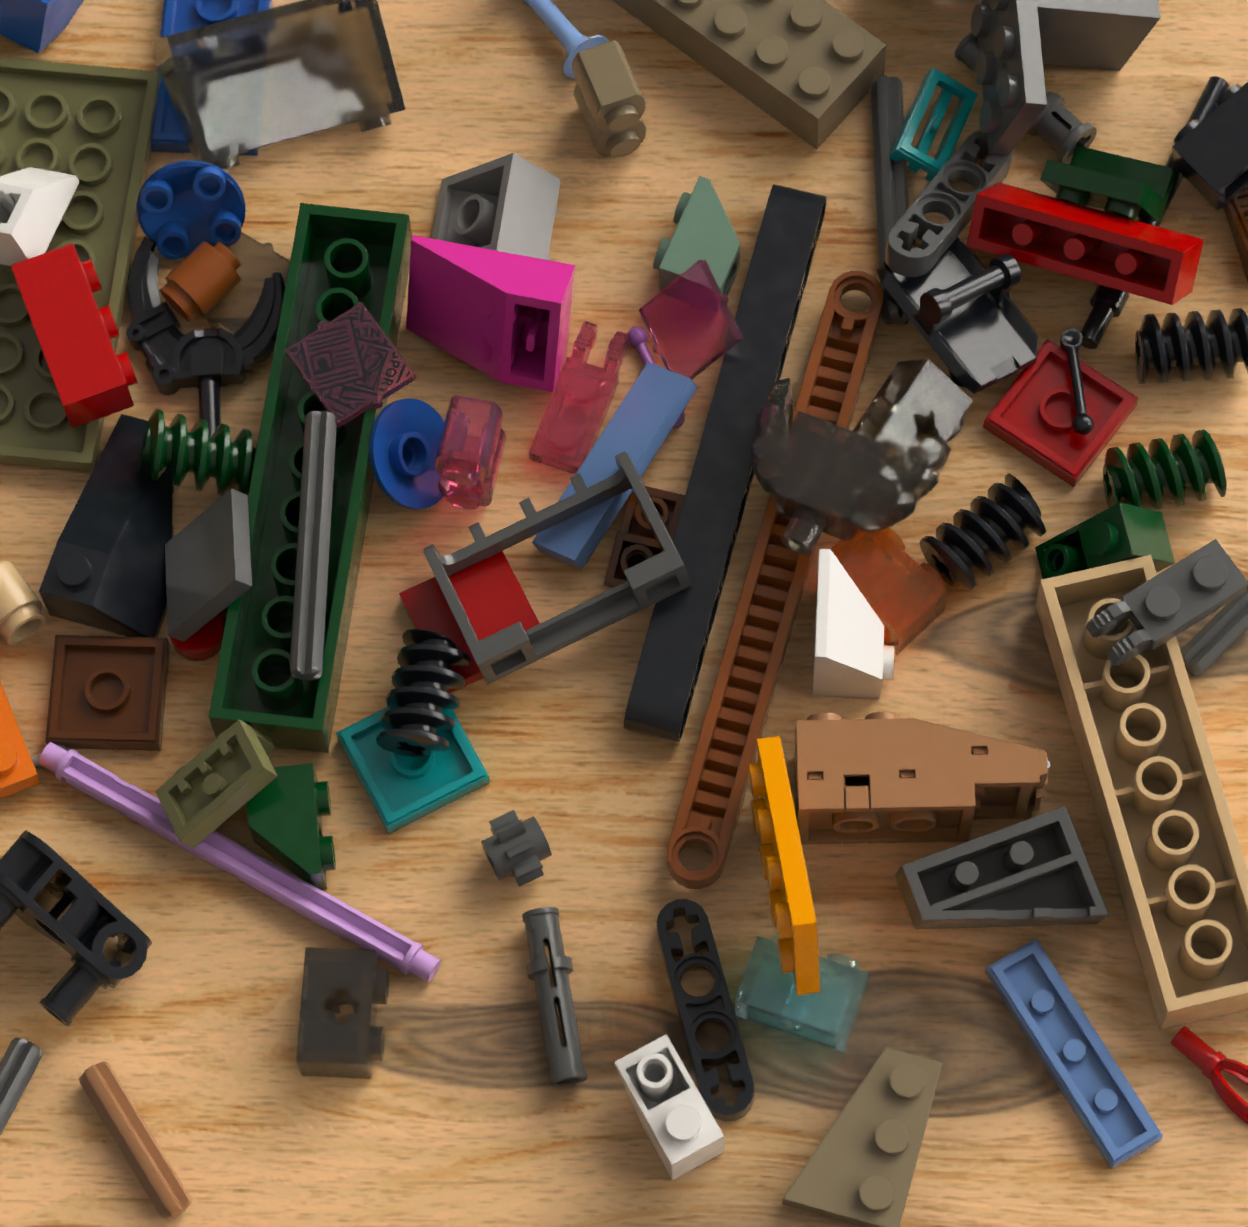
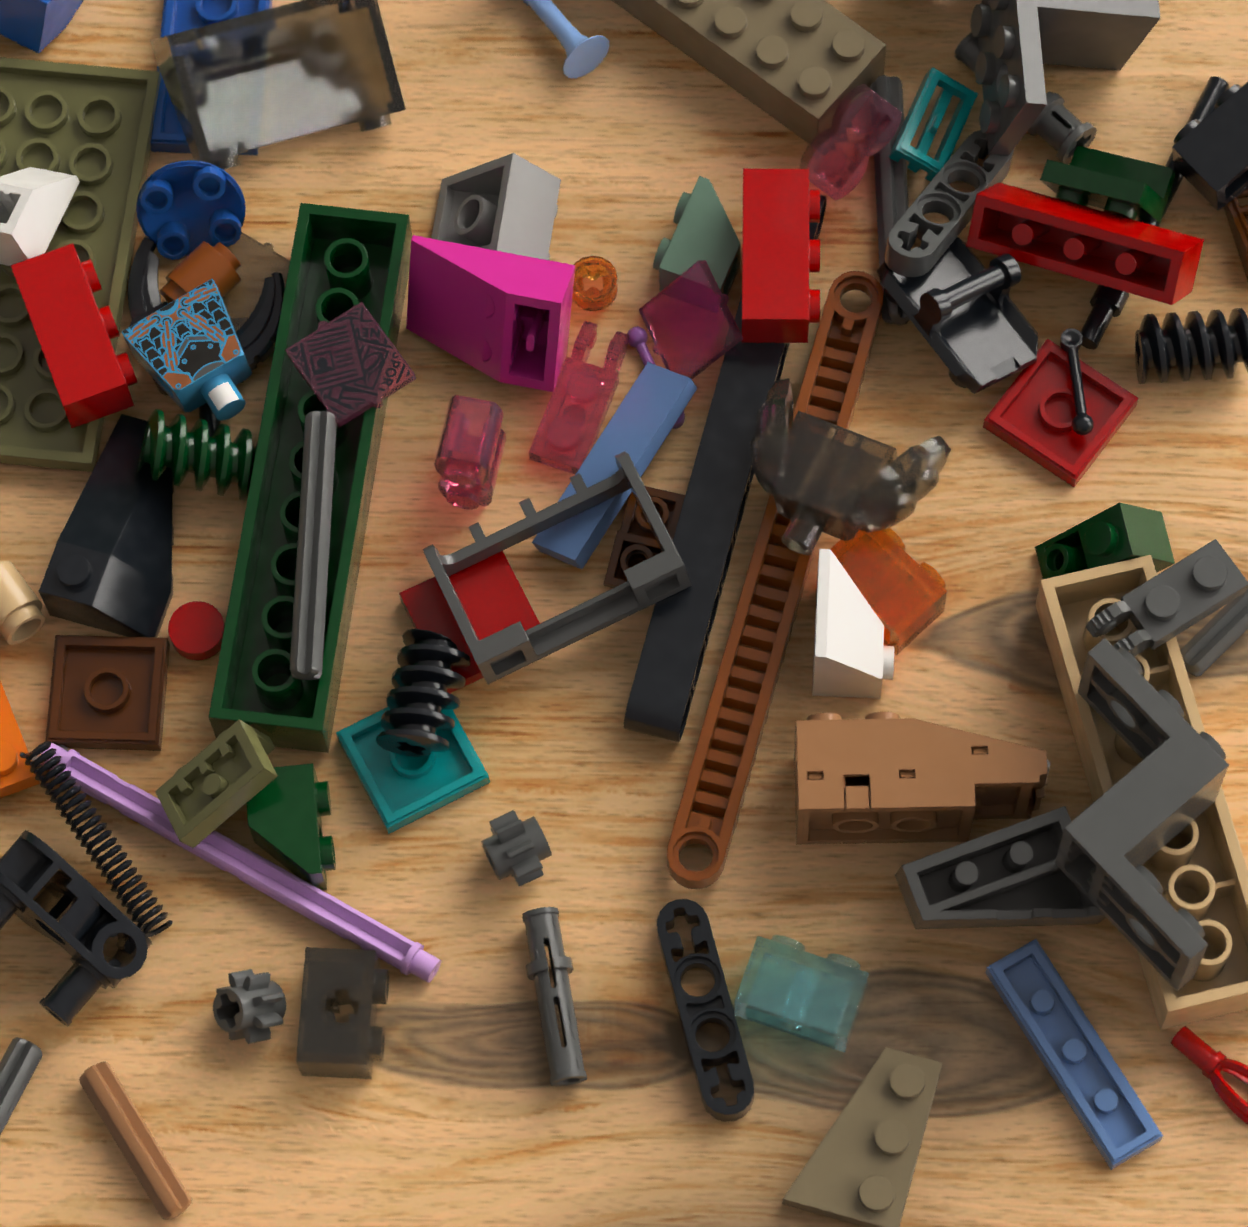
(89, 845): none -> black piece
(193, 352): none -> torso
(208, 565): dark grey tile -> none
(249, 1006): none -> dark grey gear
(405, 451): blue dish -> none
(593, 298): none -> clear orange bush
(609, 99): dark tan brick -> none
(670, 1107): white slope -> none
(779, 256): none -> red brick
(784, 866): light orange plate -> none
(858, 130): none -> clear pink brick
(914, 407): clear smoke brick -> none
(983, 532): black piece -> none
(1142, 812): none -> dark grey bracket
(1163, 470): dark green piece -> none

